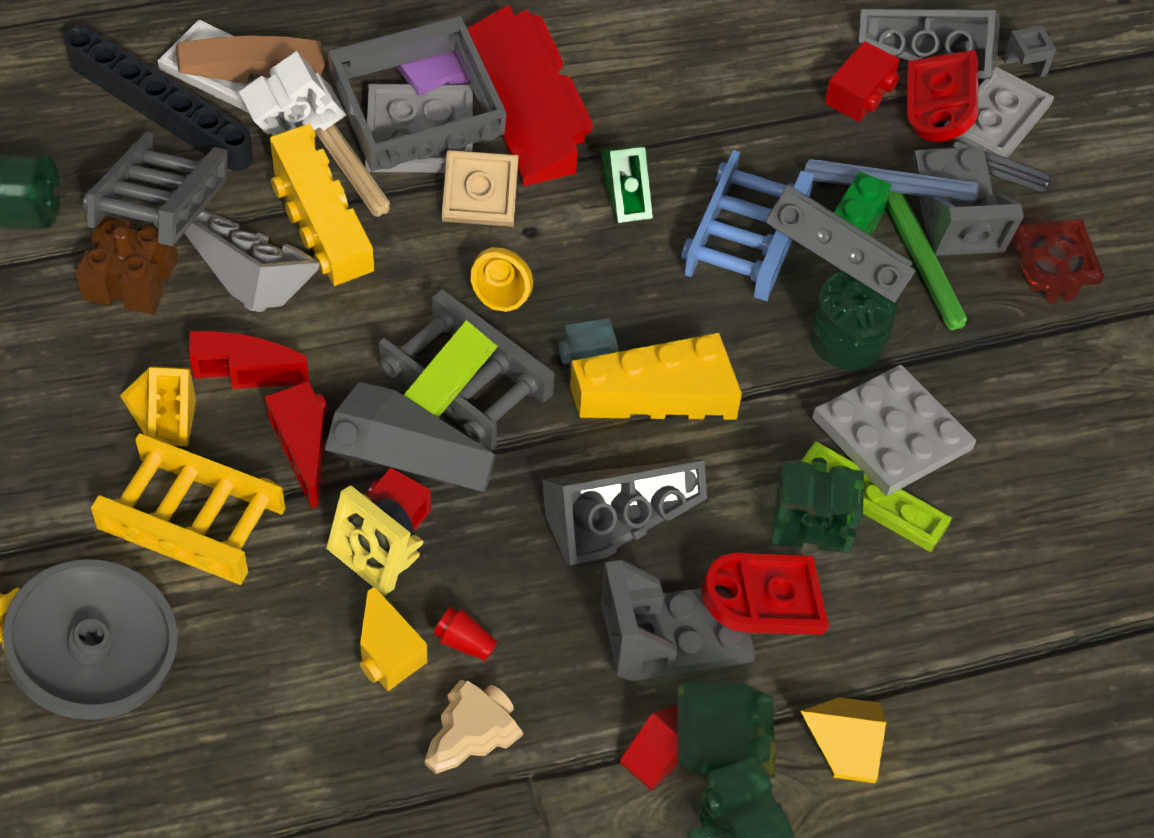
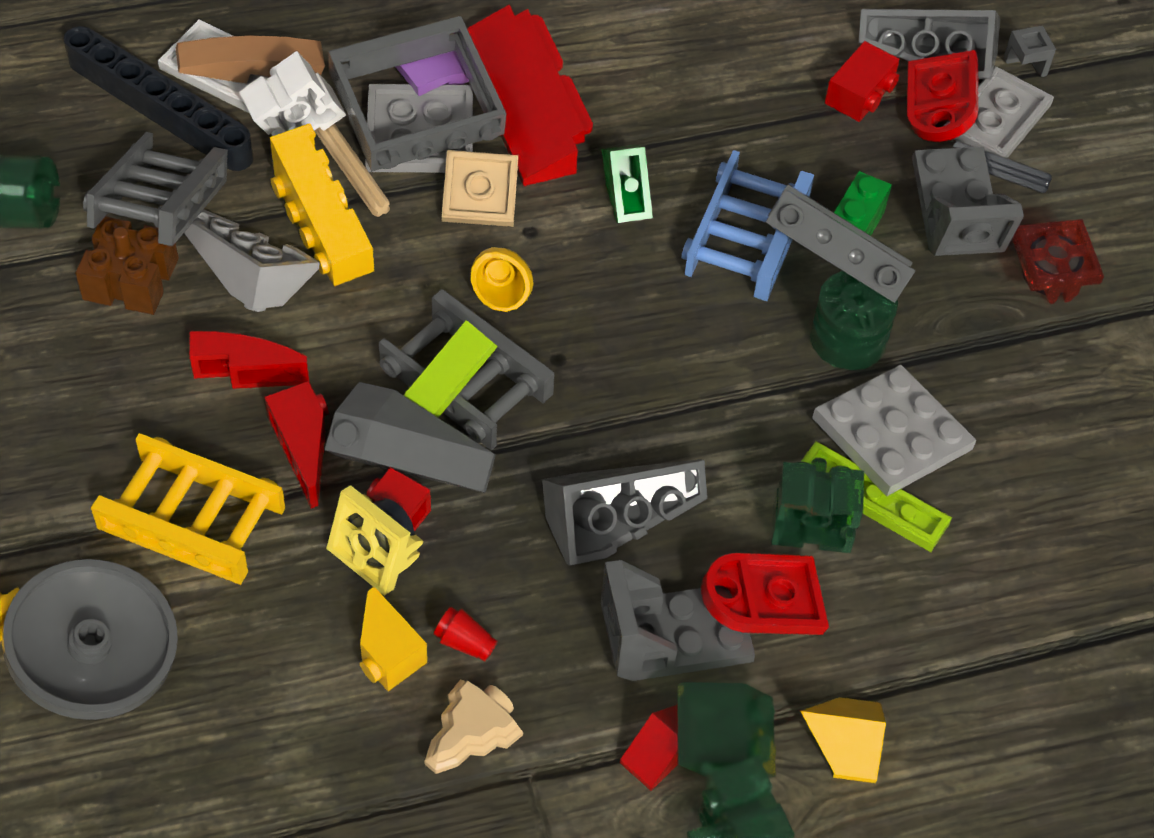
(163, 403): yellow slope -> none
(587, 340): clear light blue brick -> none
(658, 381): yellow wedge -> none
(901, 181): sand blue axle -> none
(926, 261): bright green axle -> none

